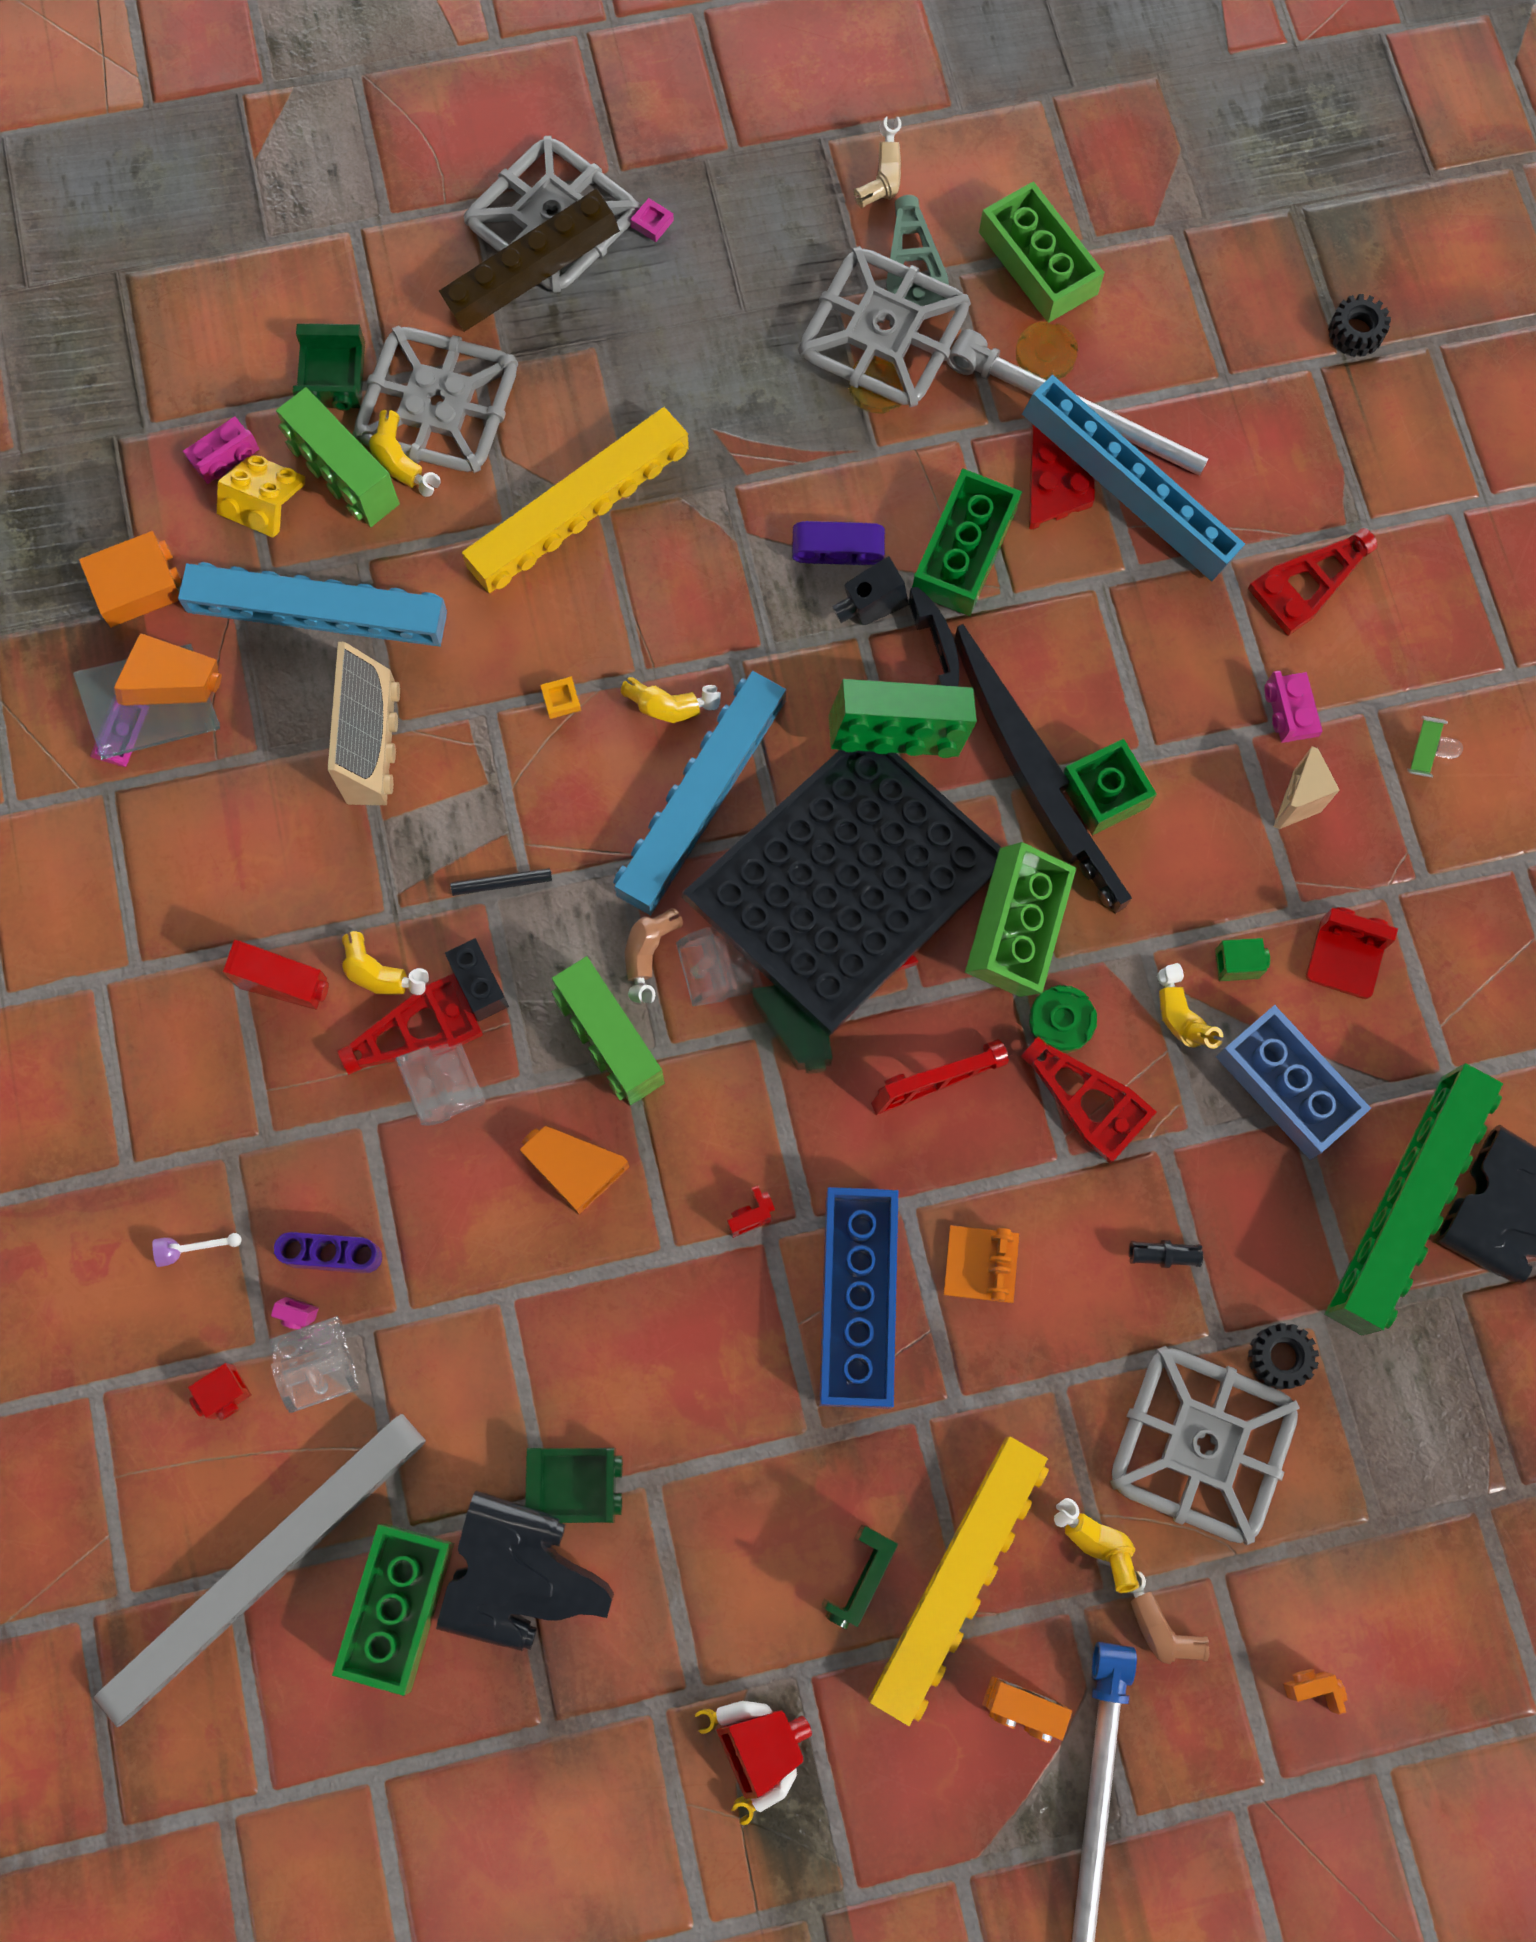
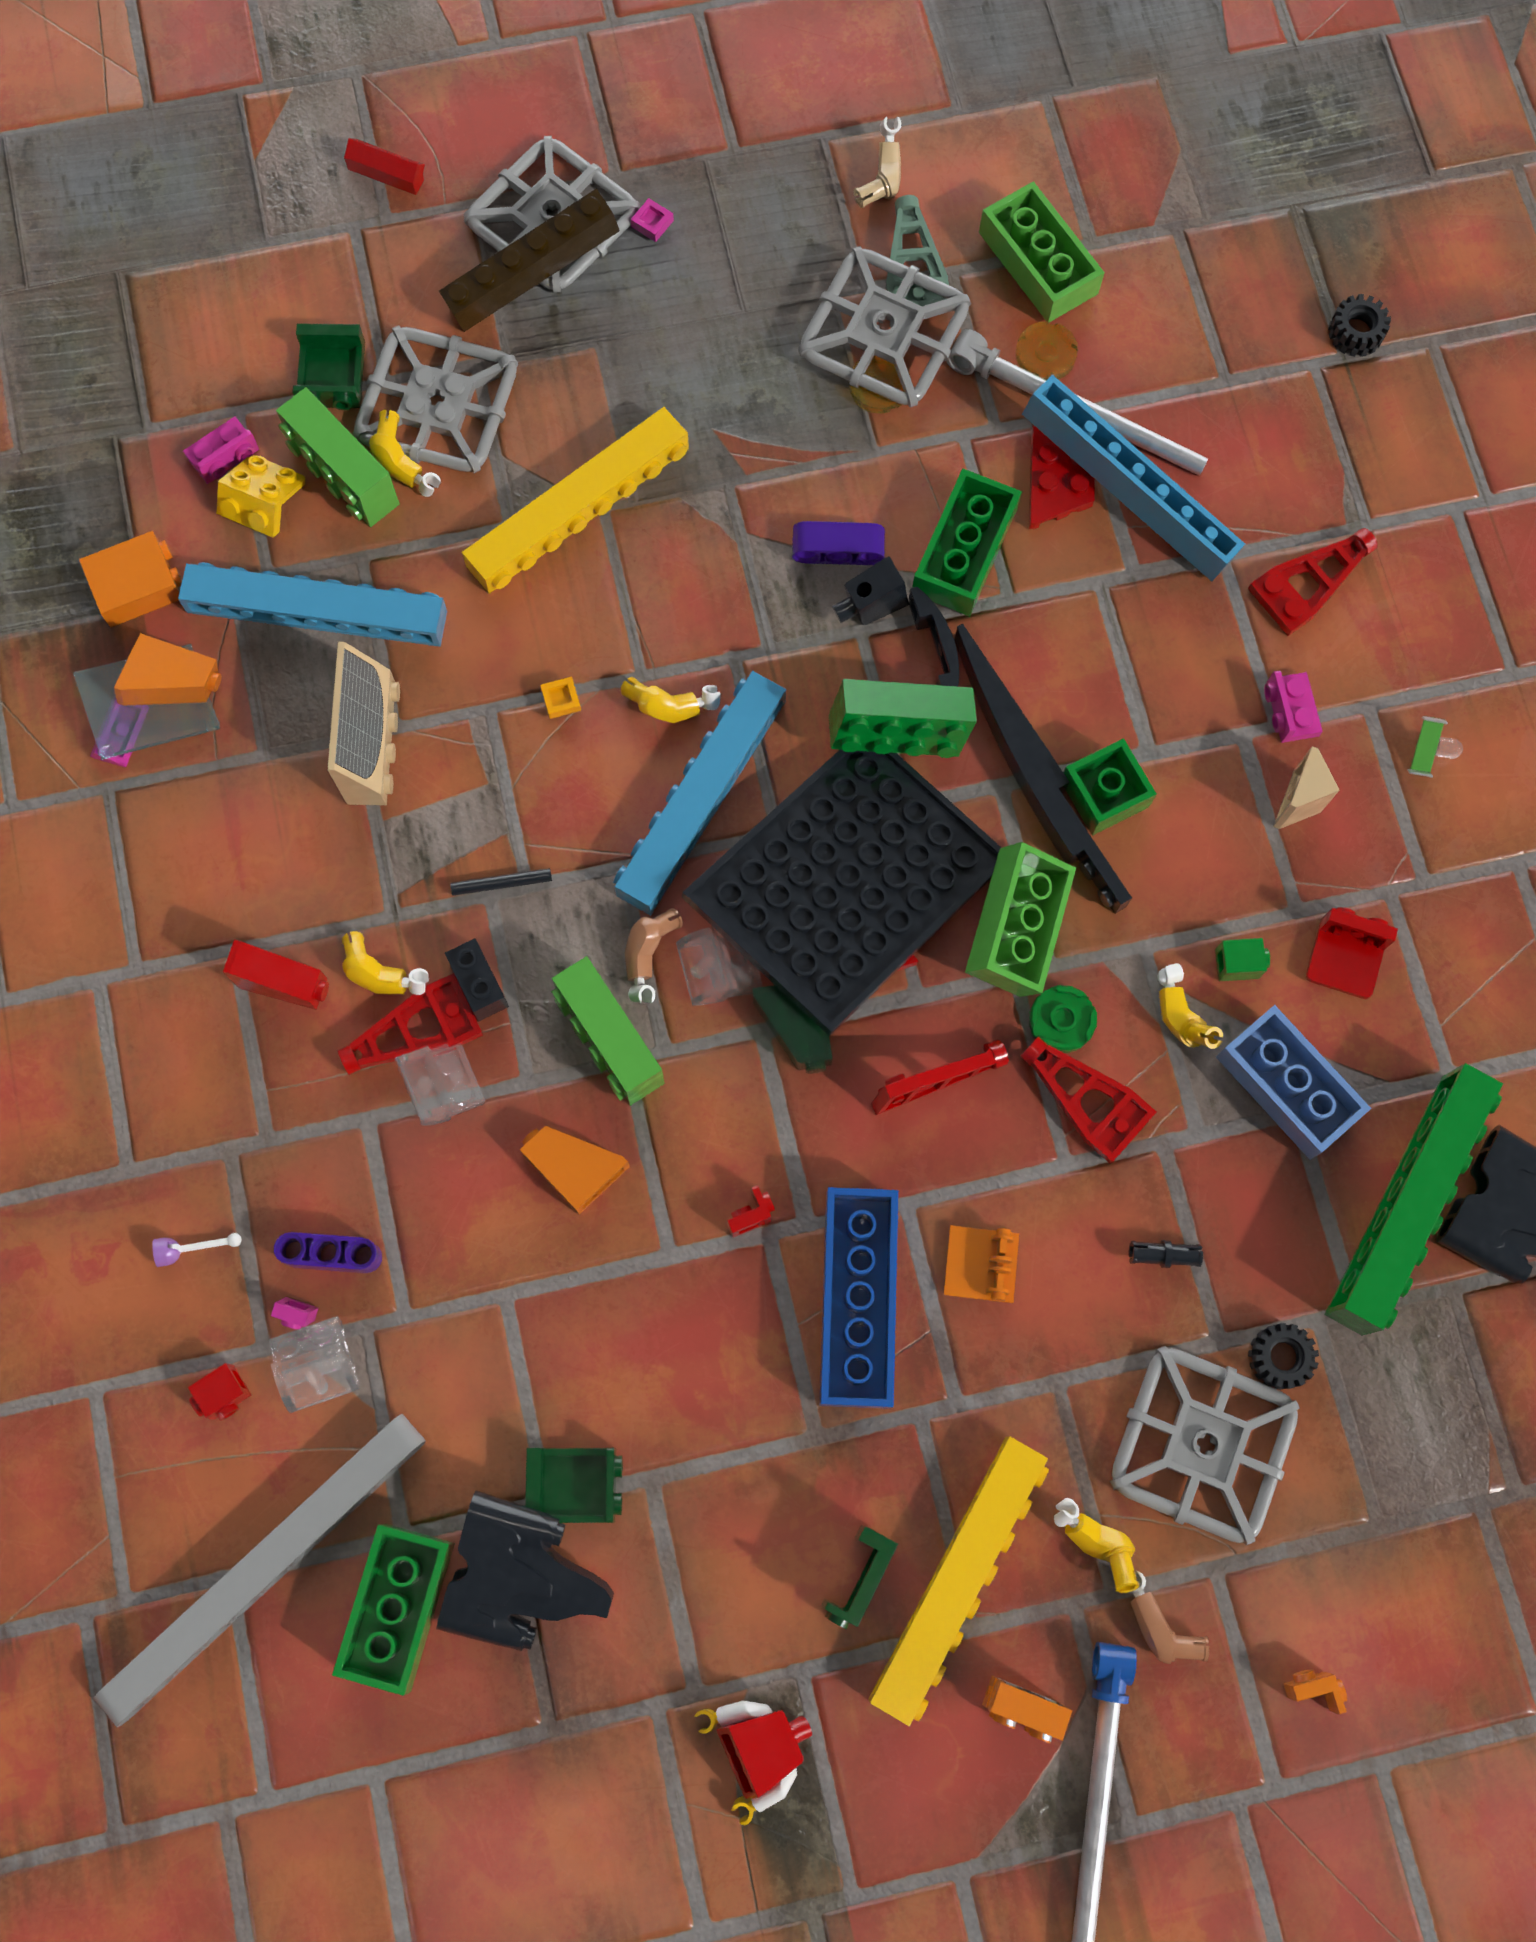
(384, 166): none -> red piece

